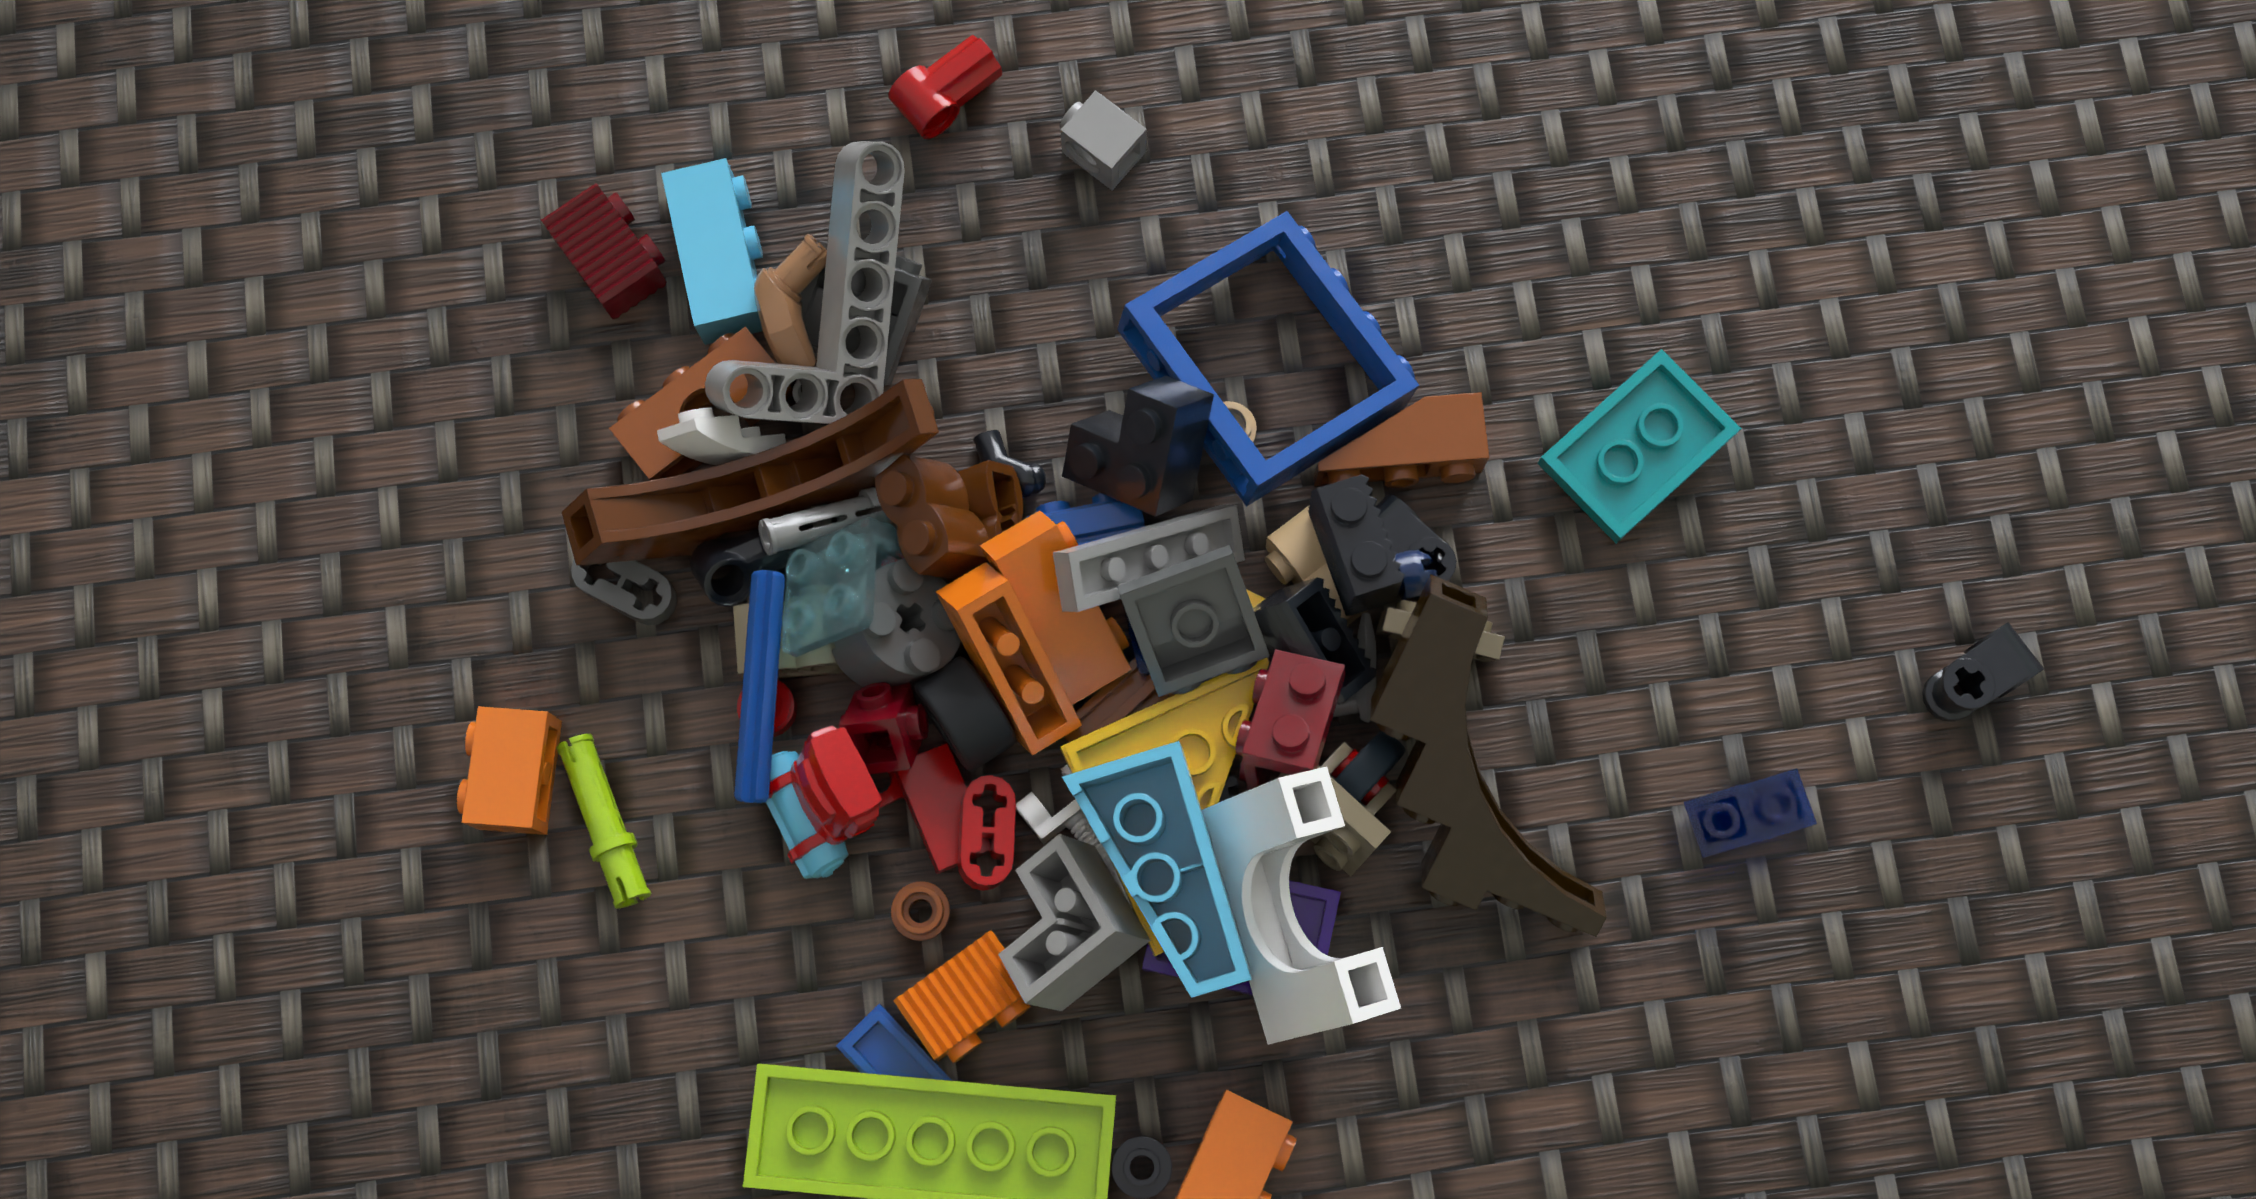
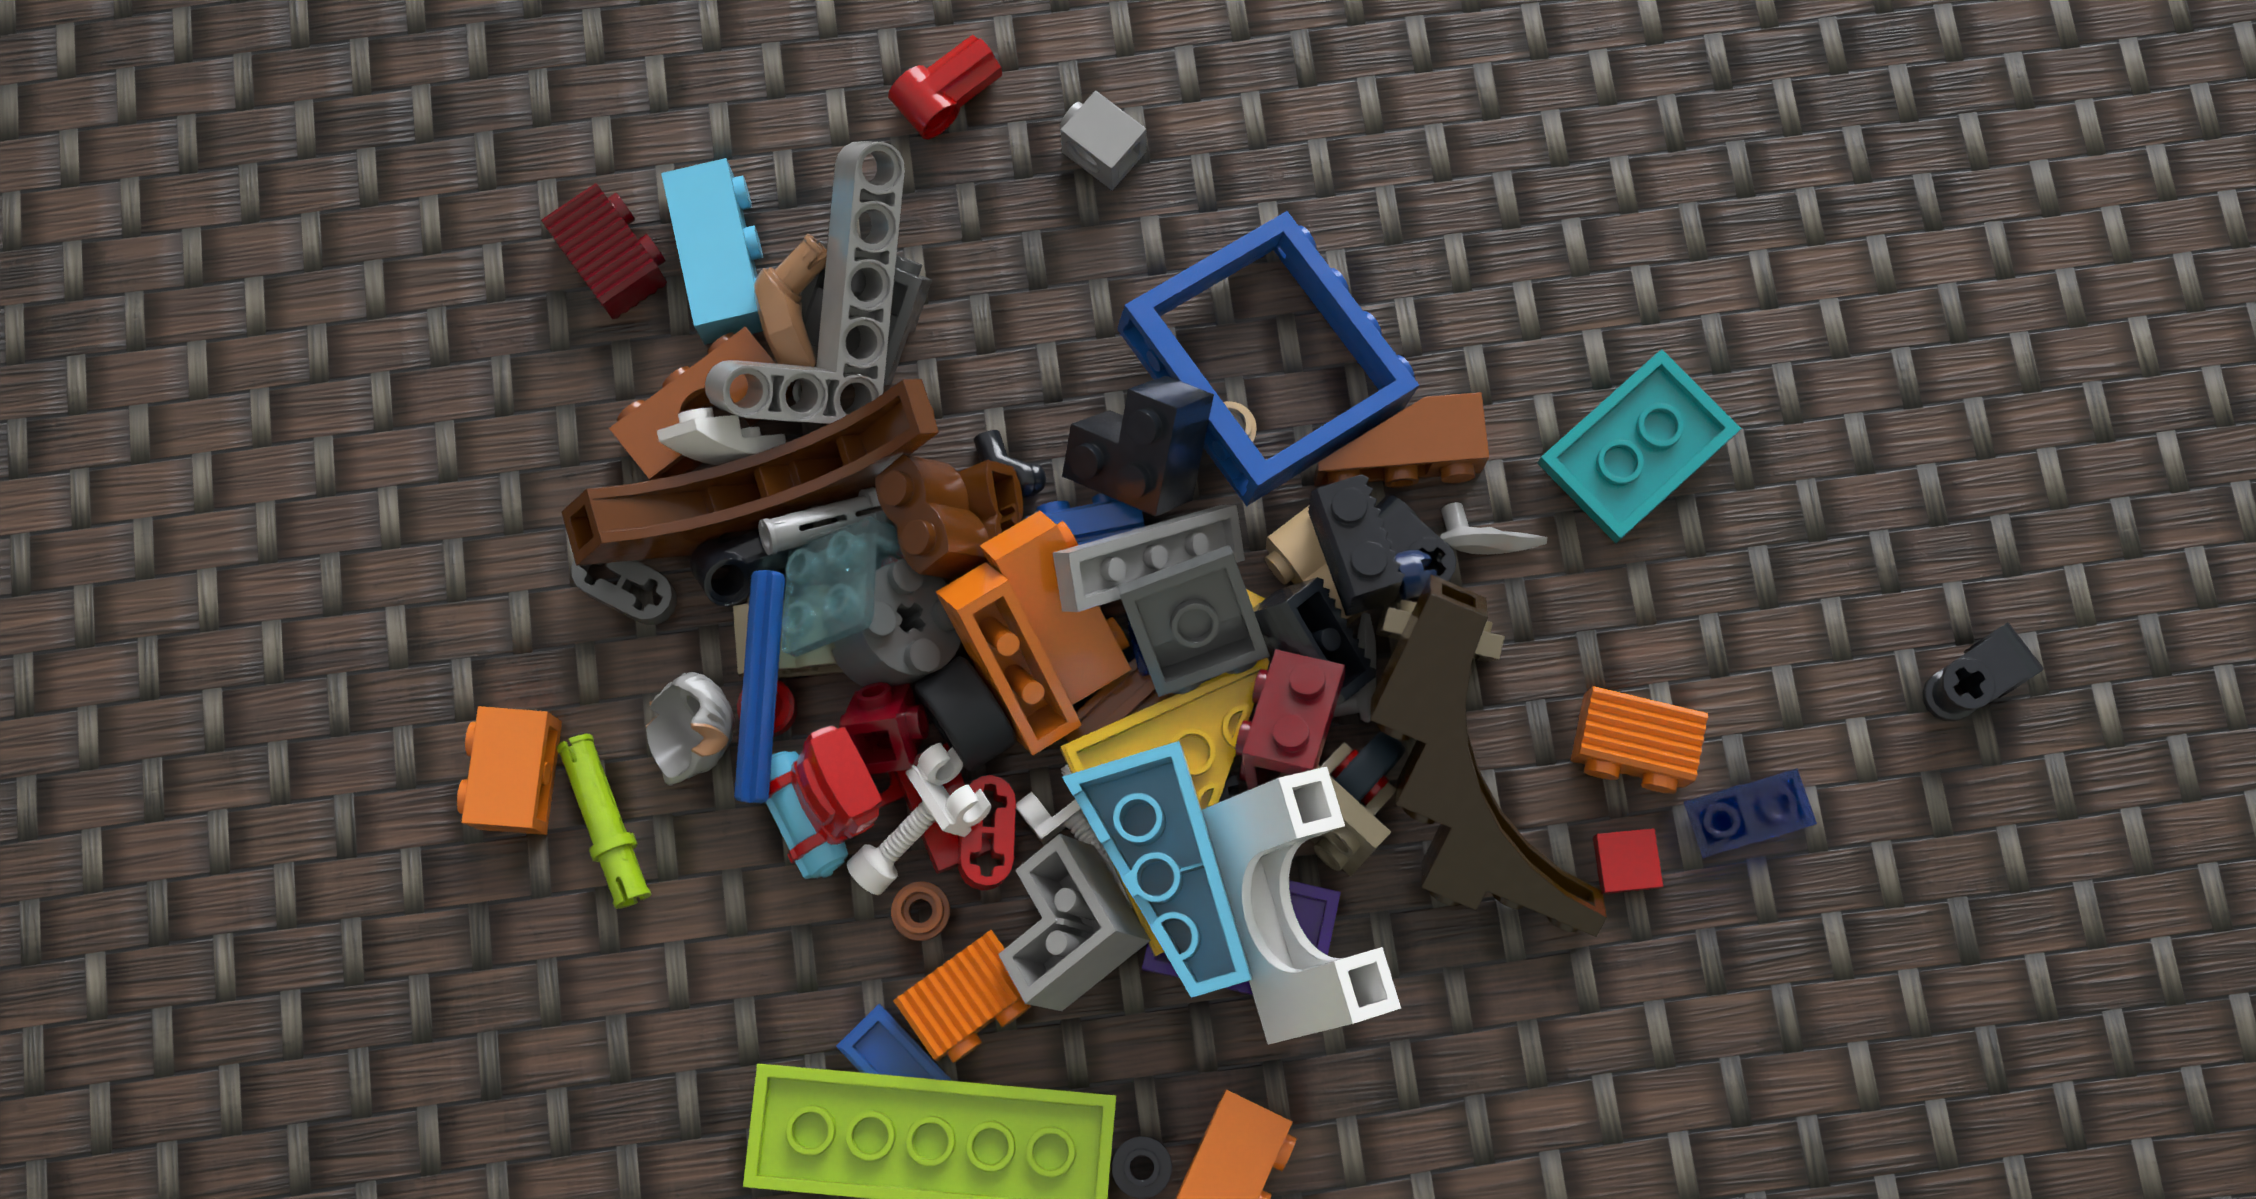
(690, 727): none -> light grey hair
(955, 814): none -> white bar
(1485, 539): none -> light grey bar
(1627, 861): none -> red tile
(1638, 739): none -> orange brick

